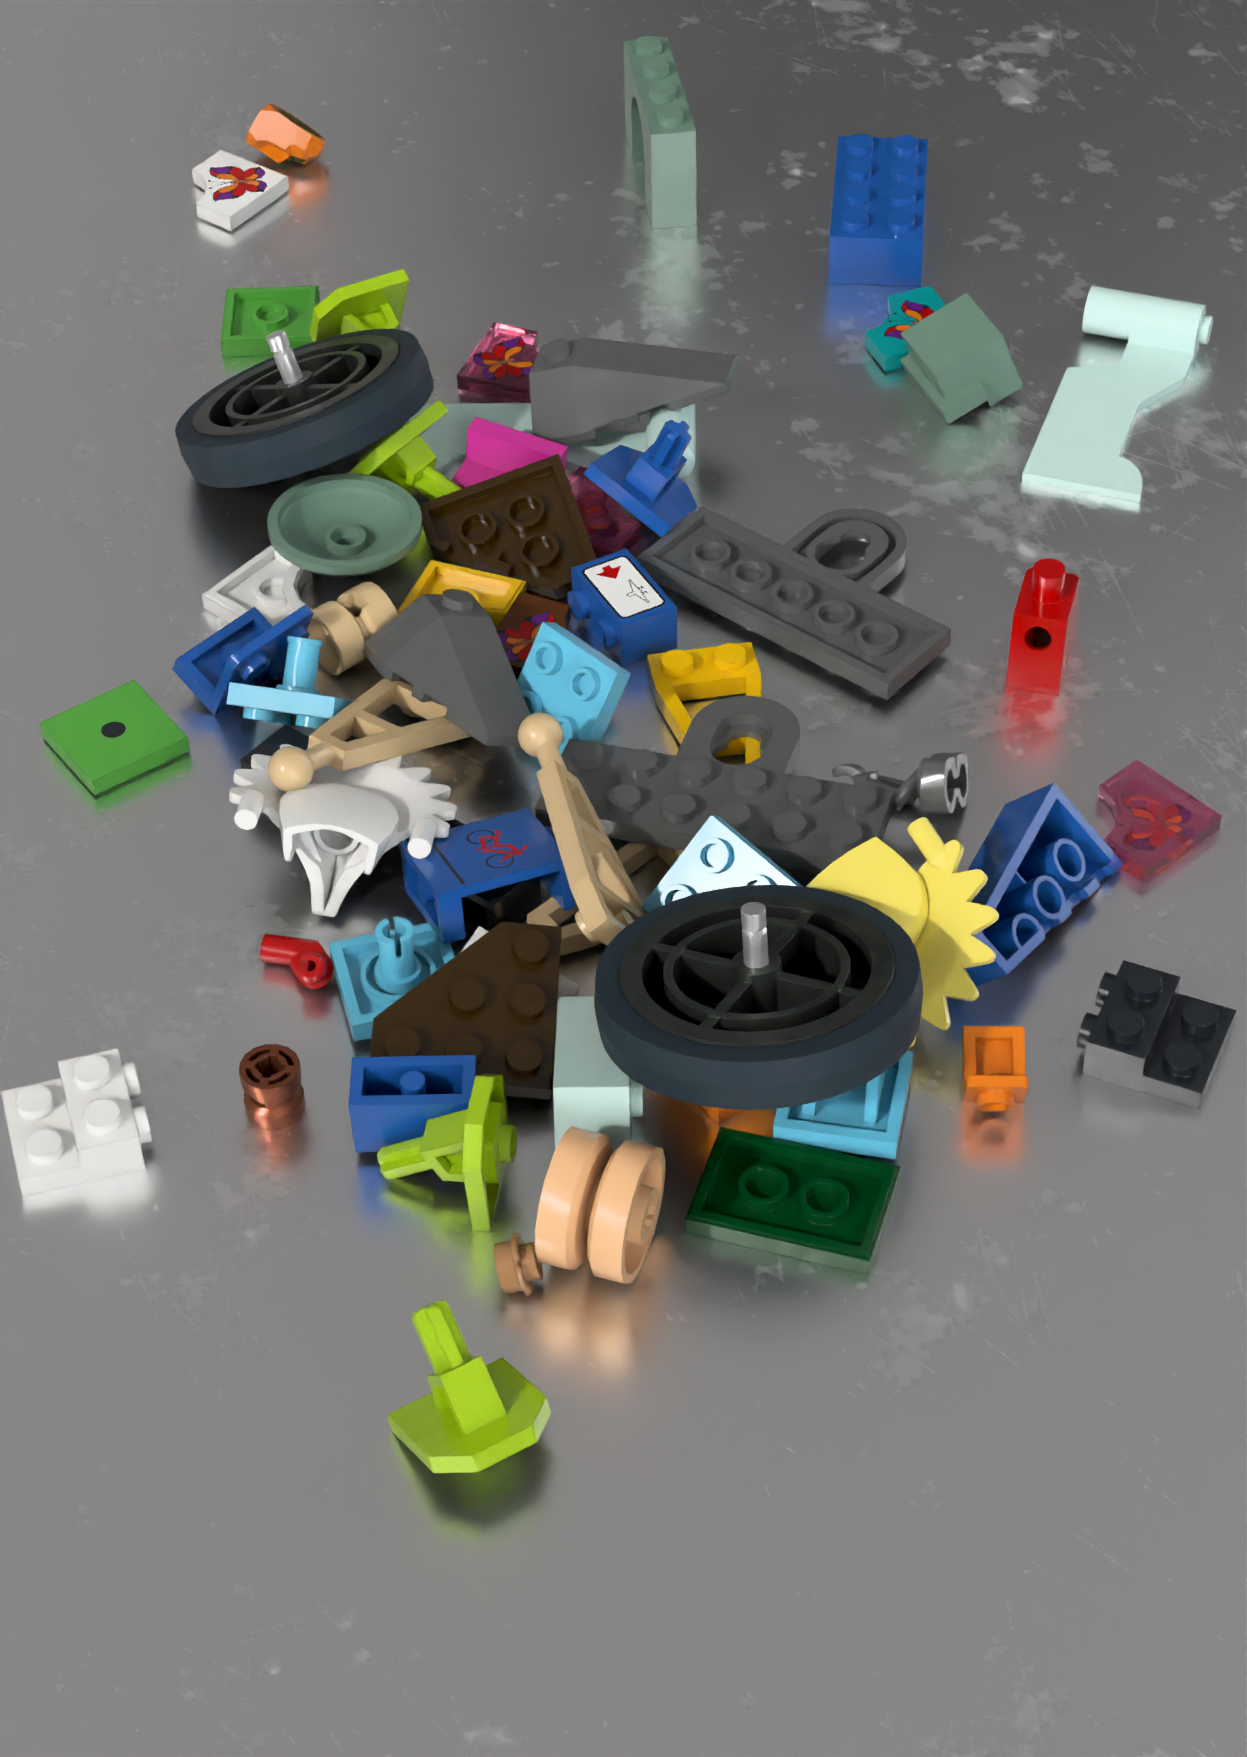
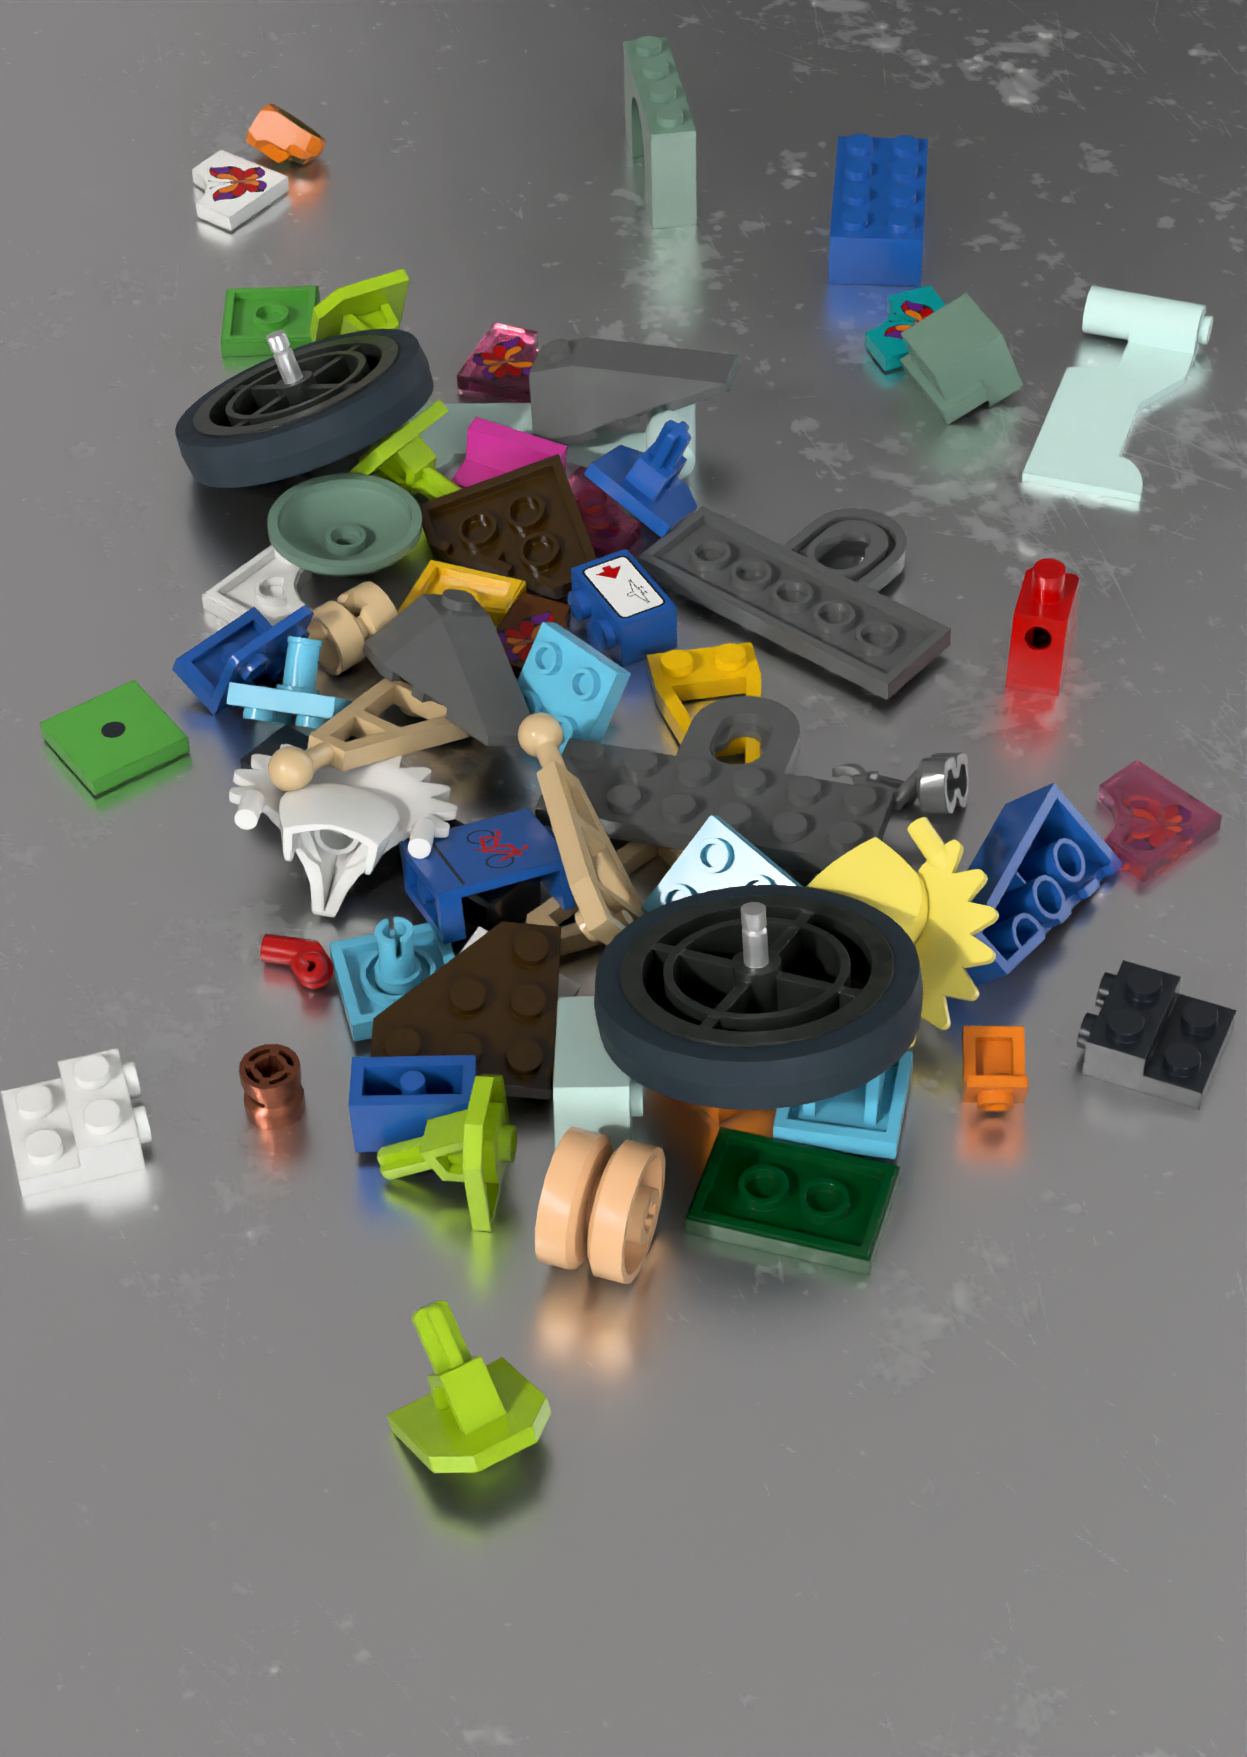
(517, 1265): medium nougat plate -> none

